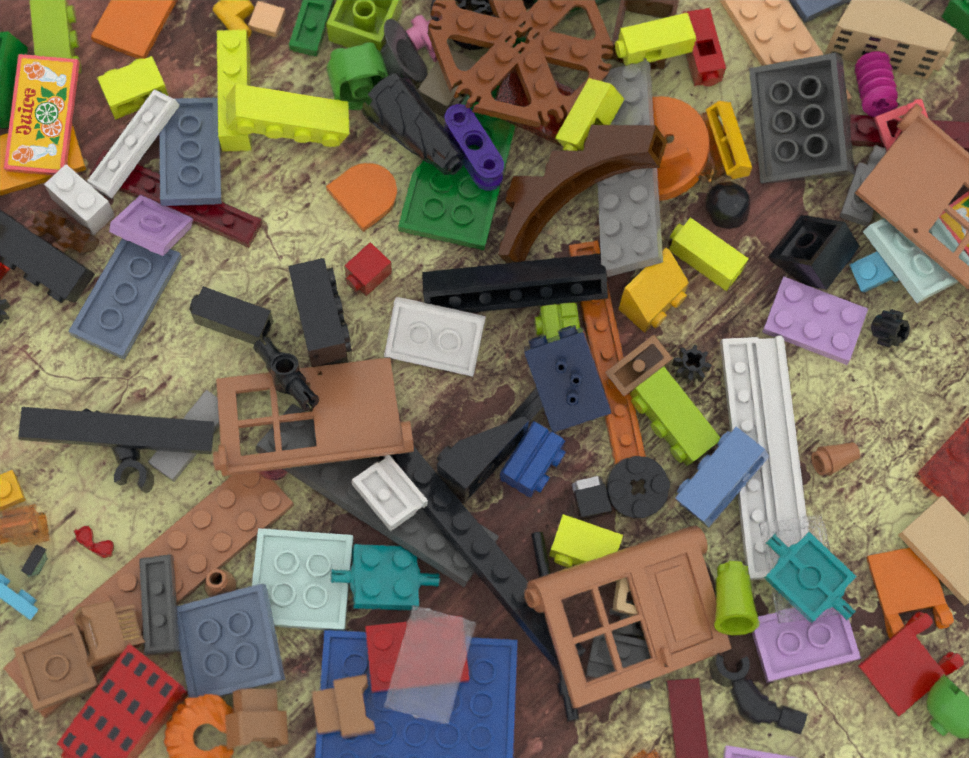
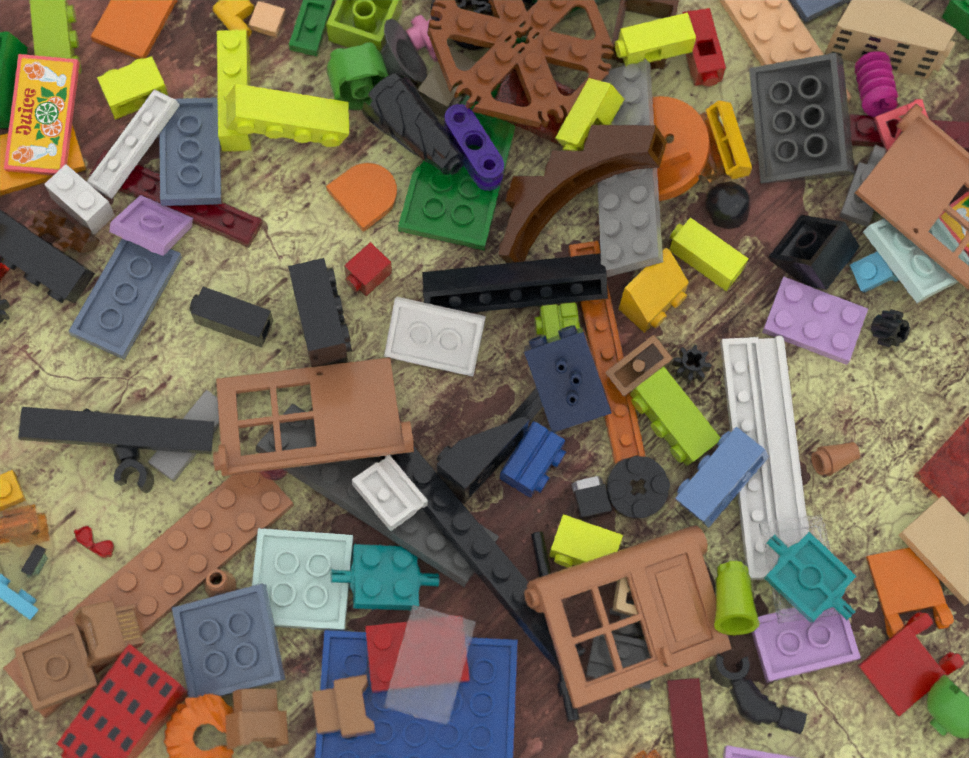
(159, 605): dark grey tile -> none
(286, 373): black pin -> none

